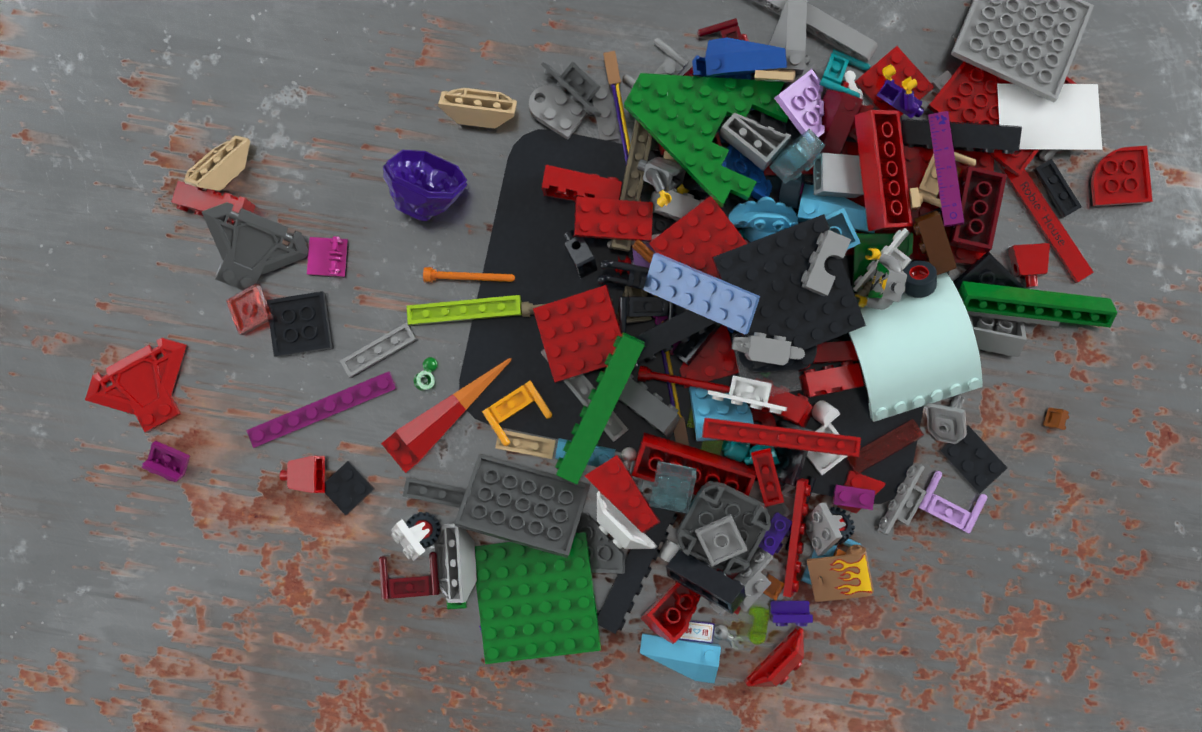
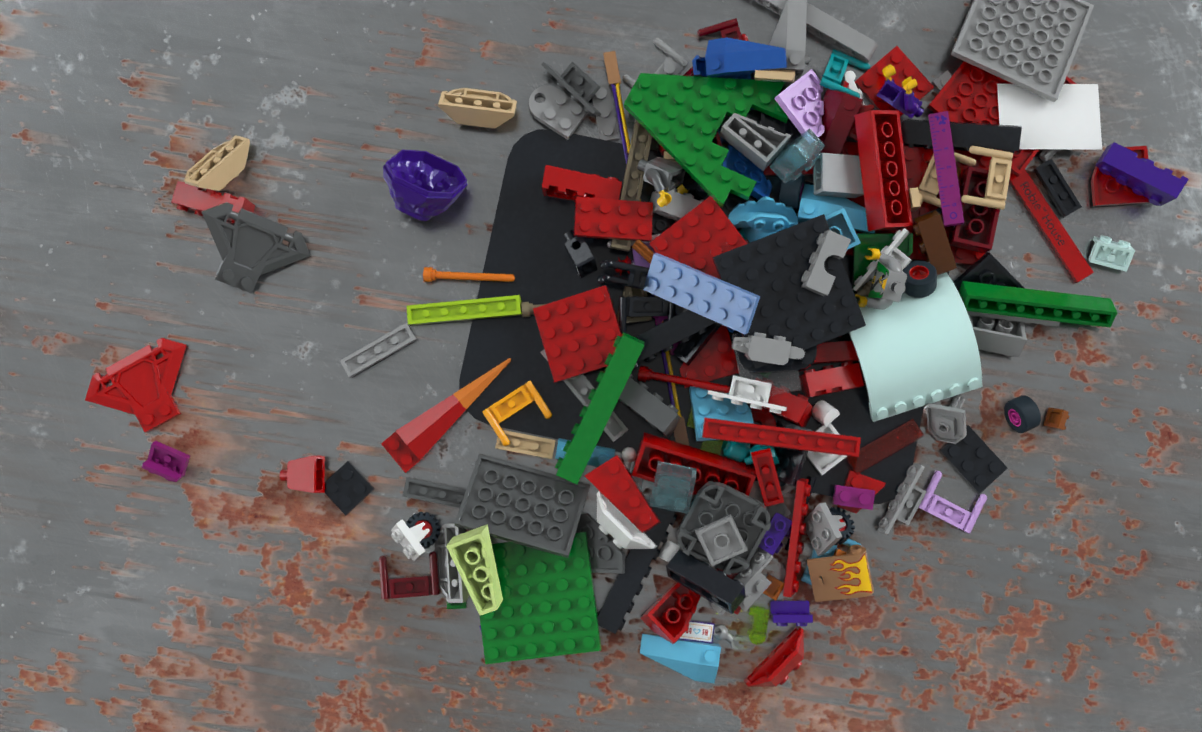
(249, 309): clear red plate -> none
(299, 324): black plate -> none
(321, 409): magenta plate -> none
(327, 256): dark pink hinge -> none
(429, 364): green plate -> none
(477, 567): none -> yellowish green wedge
(997, 178): none -> tan plate
(1022, 414): none -> black wheel
(1029, 262): red torso -> none
(1111, 253): none -> light aqua bracket
(1140, 175): none -> dark purple wedge

